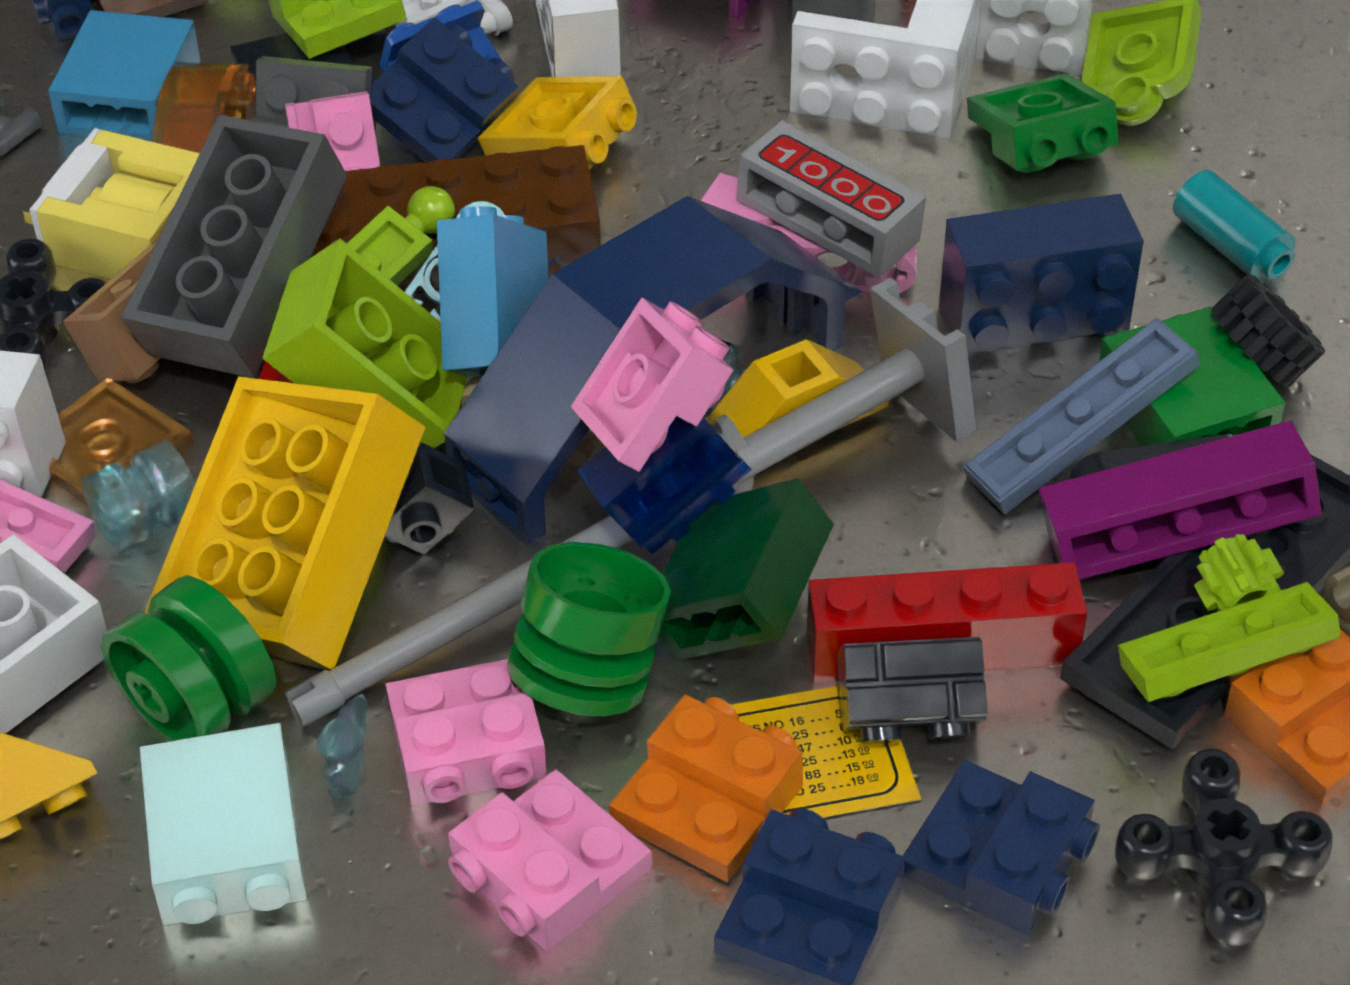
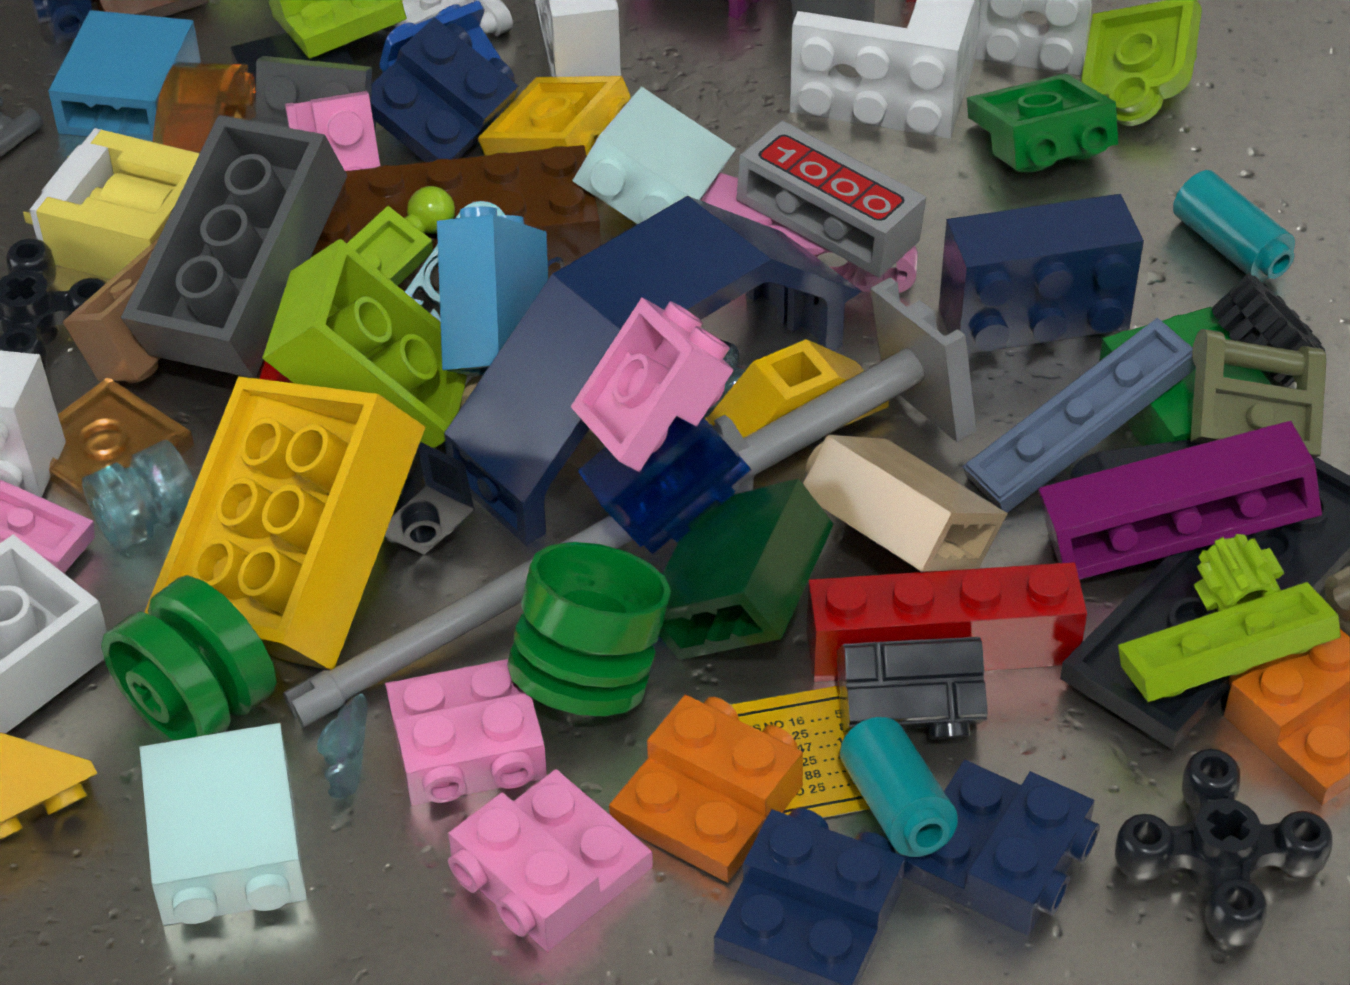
(651, 159): none -> light aqua brick
(898, 787): none -> teal brick
(902, 503): none -> tan brick
(1236, 406): none -> olive plate

